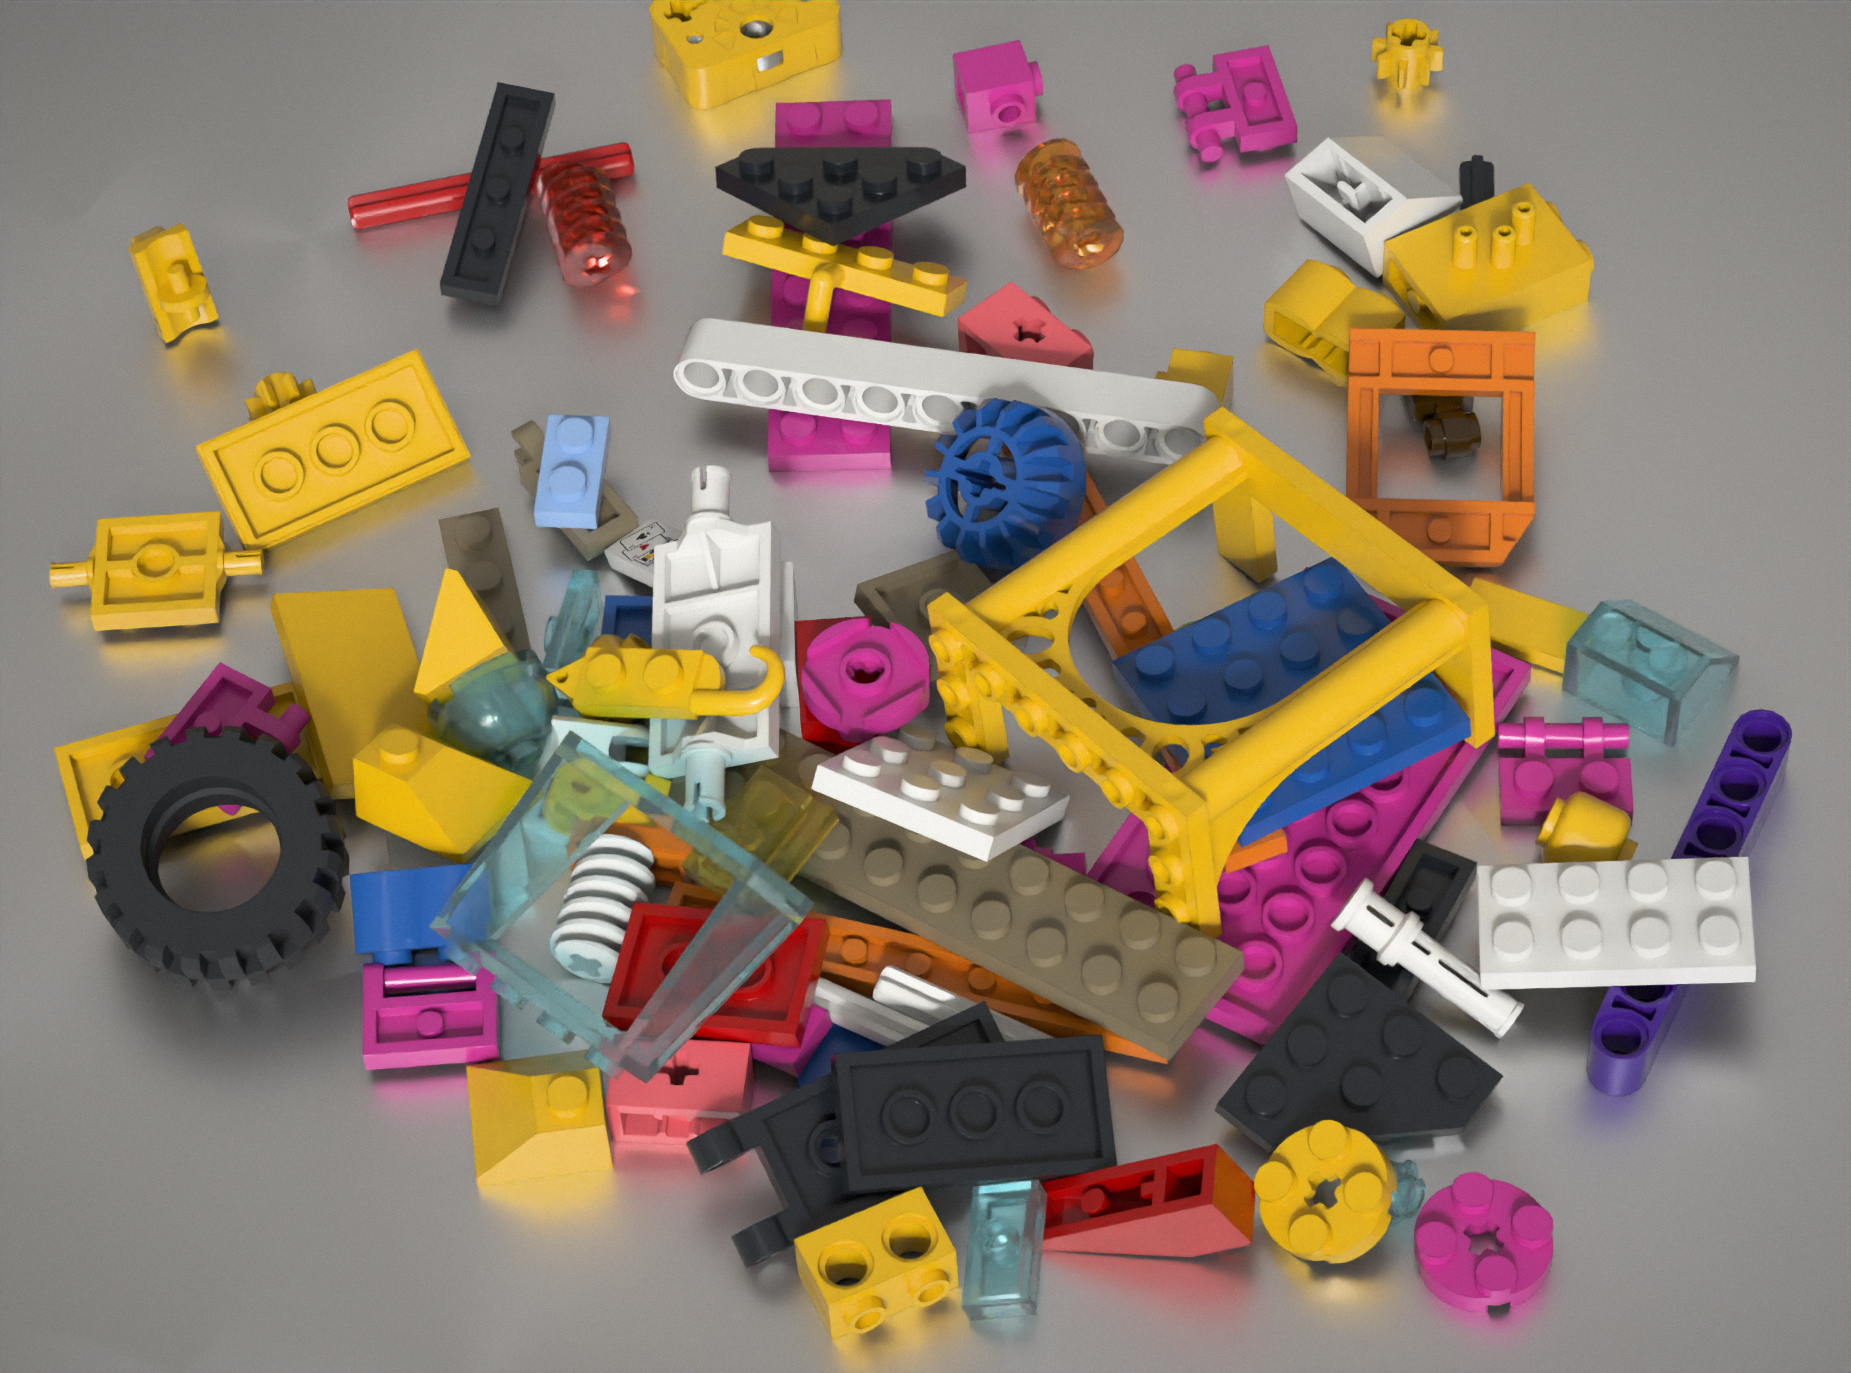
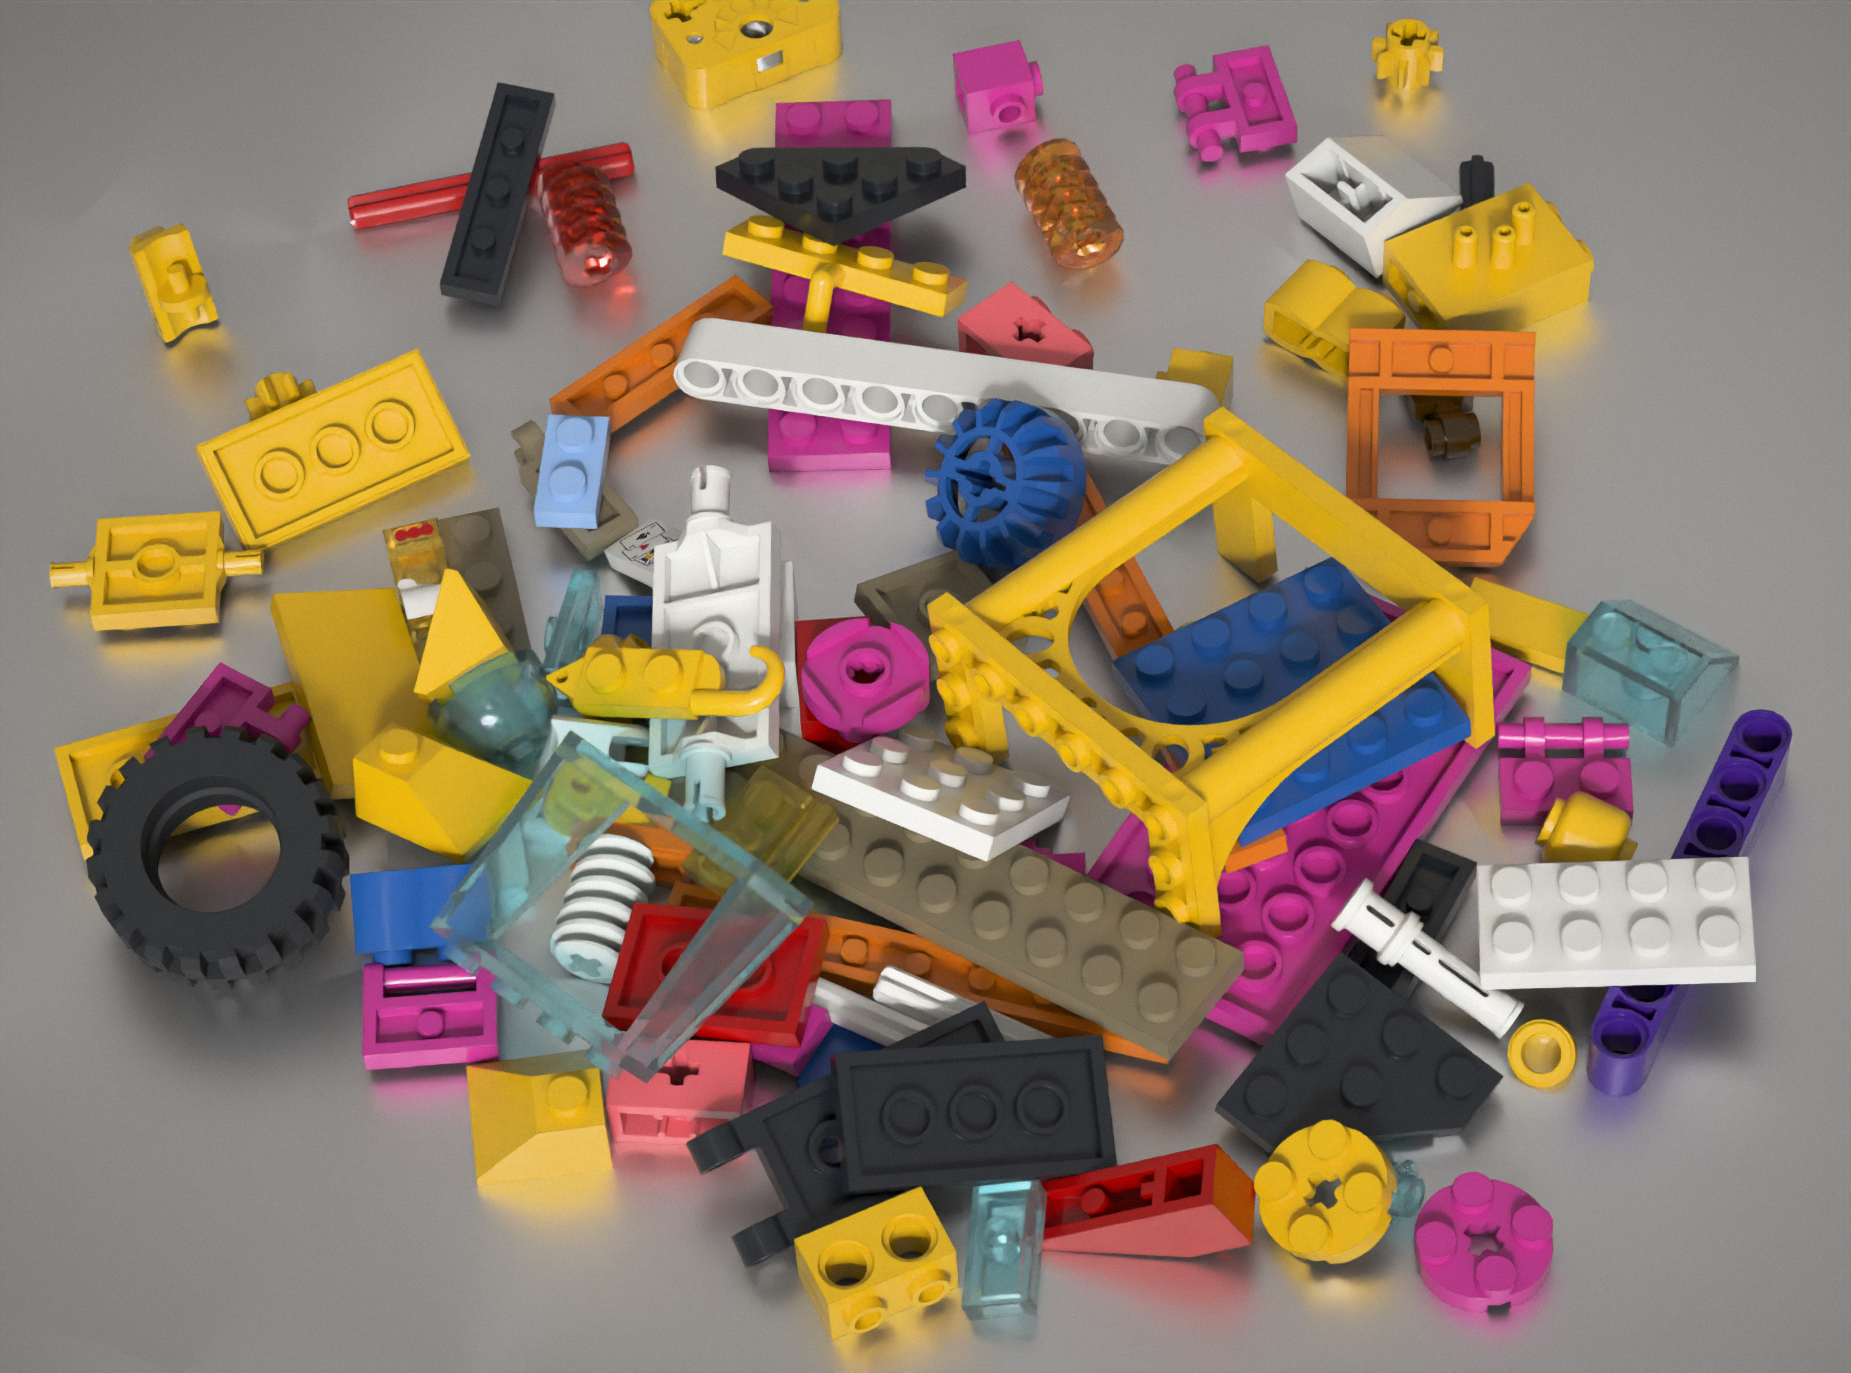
(417, 571): none -> clear yellow leg
(645, 369): none -> orange plate
(1541, 1028): none -> yellow piece

